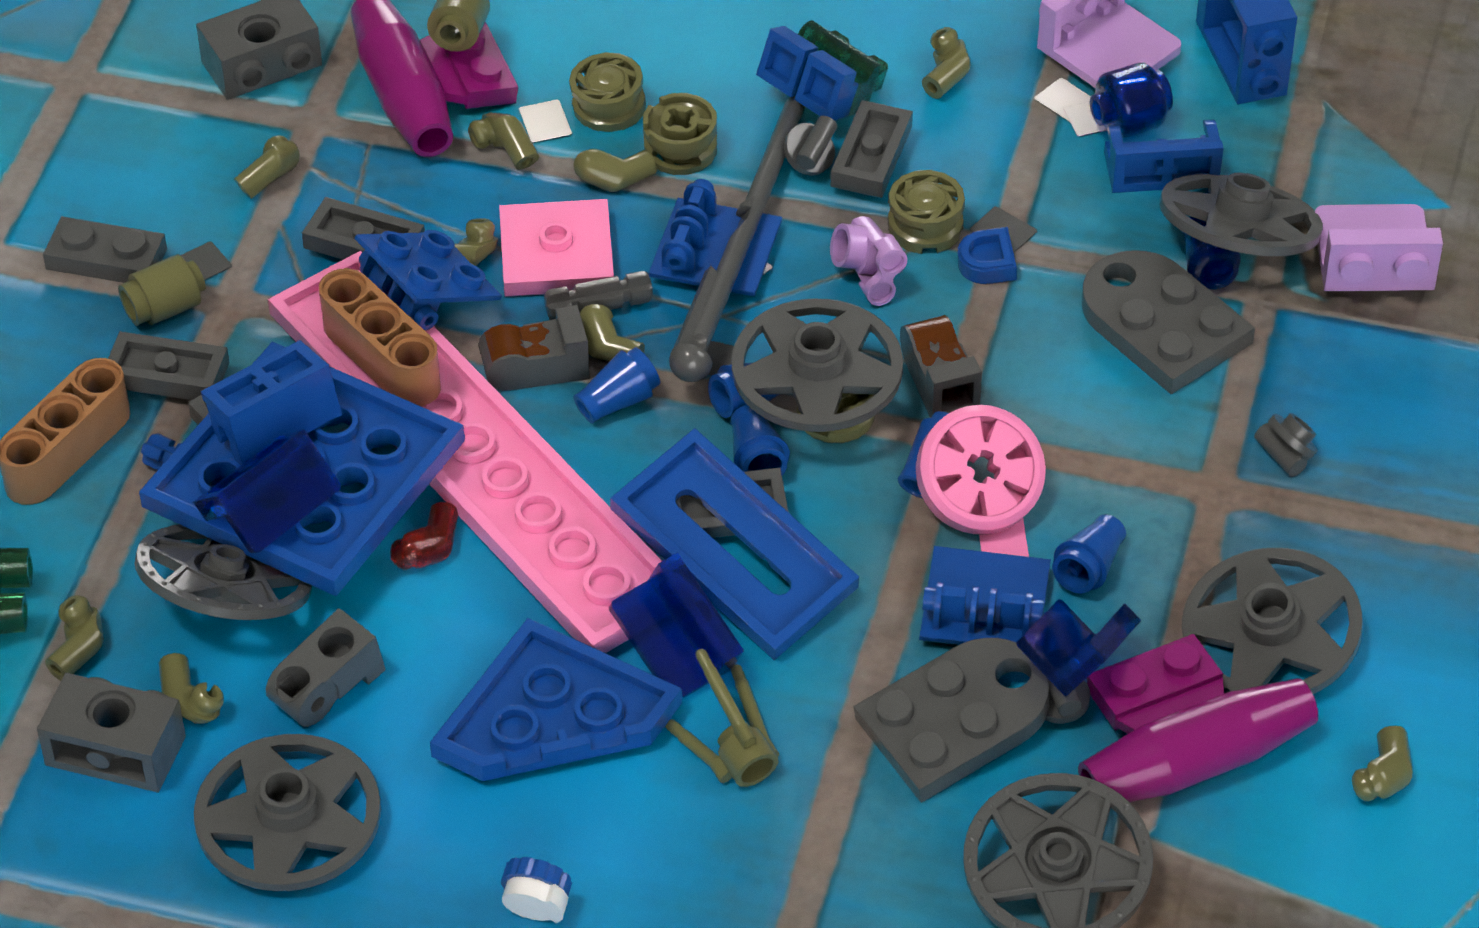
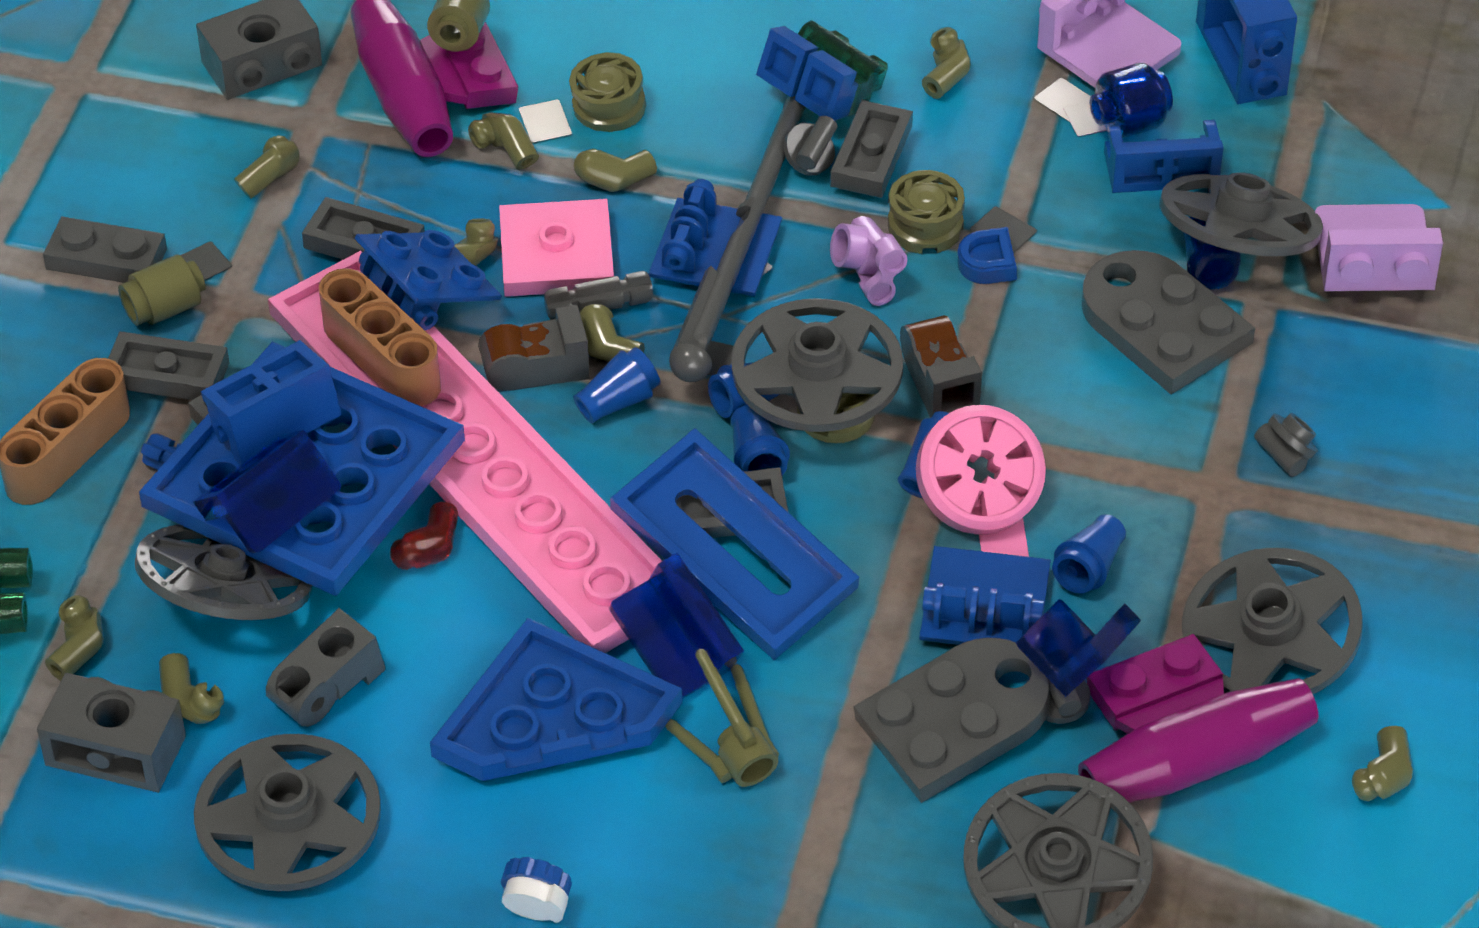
(682, 132): olive wheel -> none

